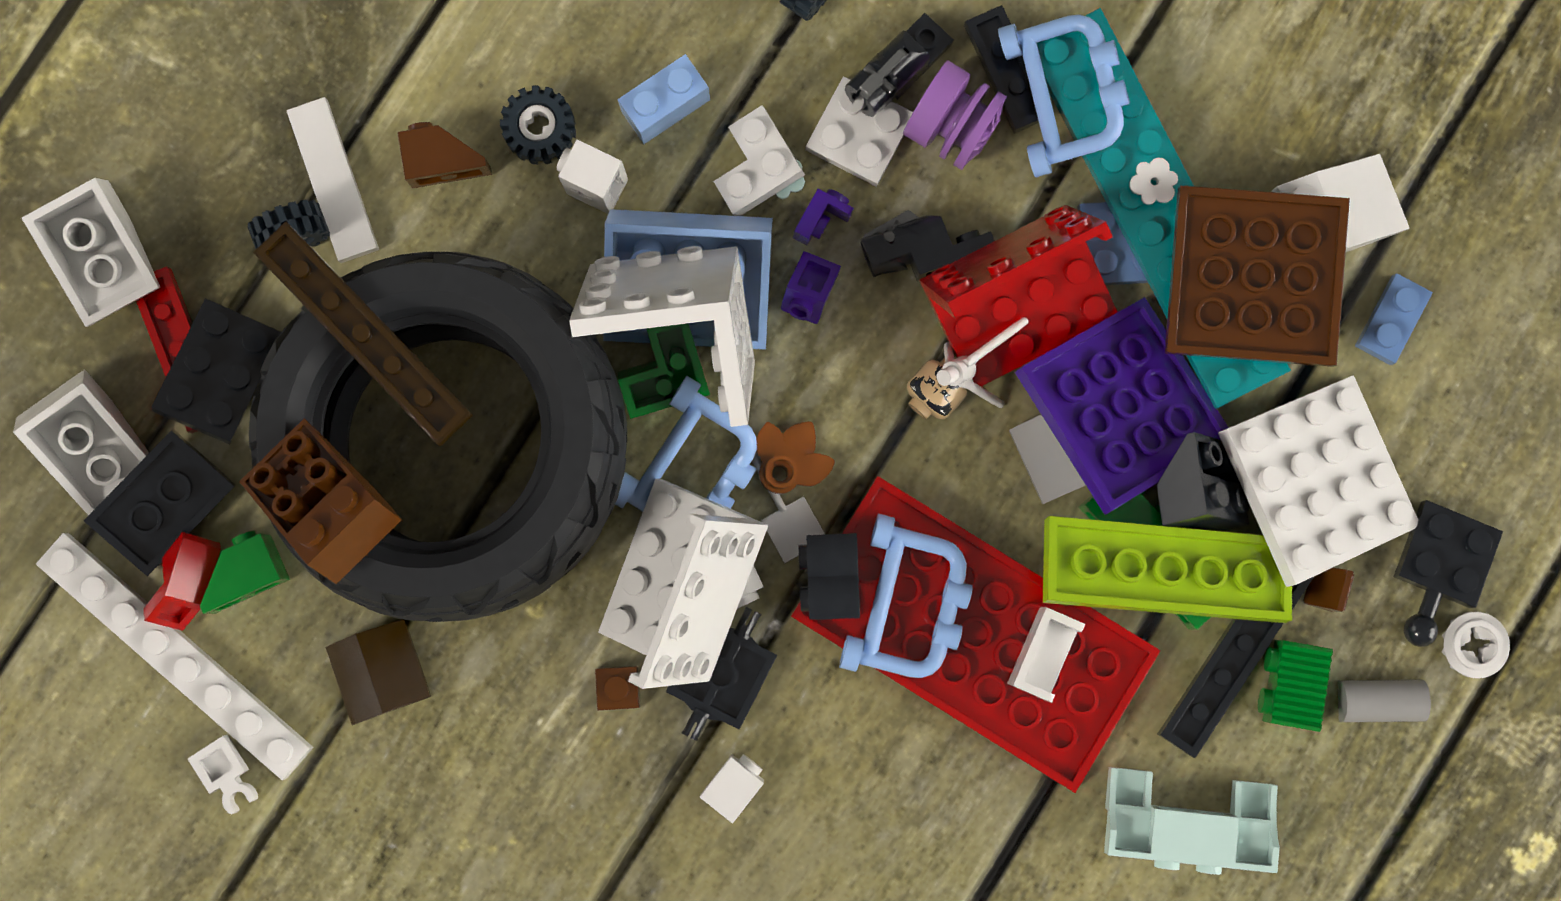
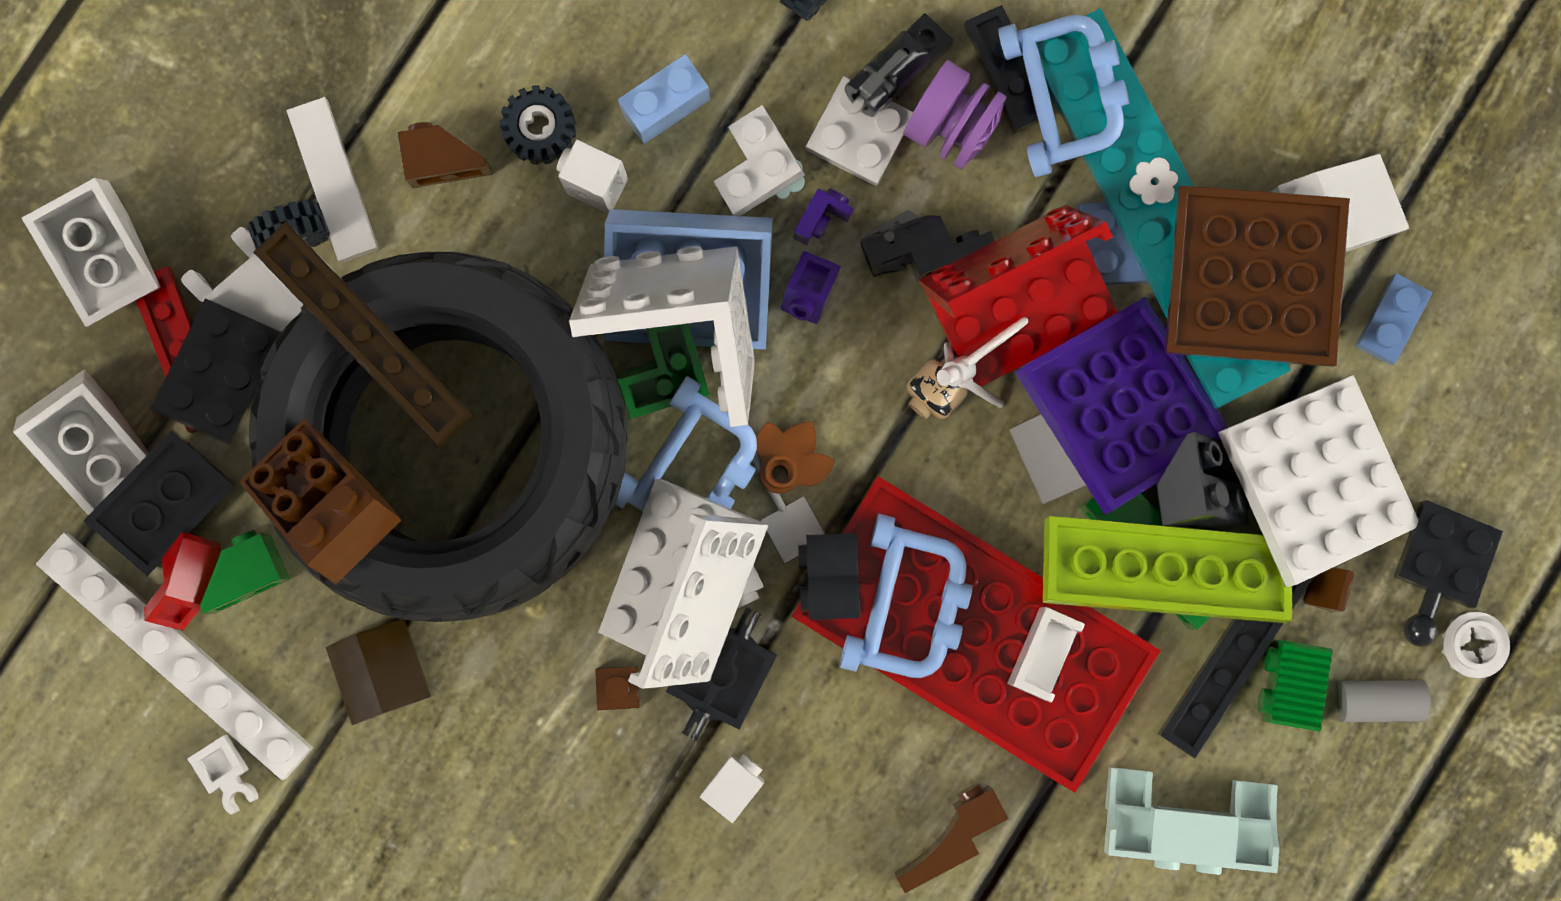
(249, 289): none -> white flag
(975, 813): none -> reddish brown slope

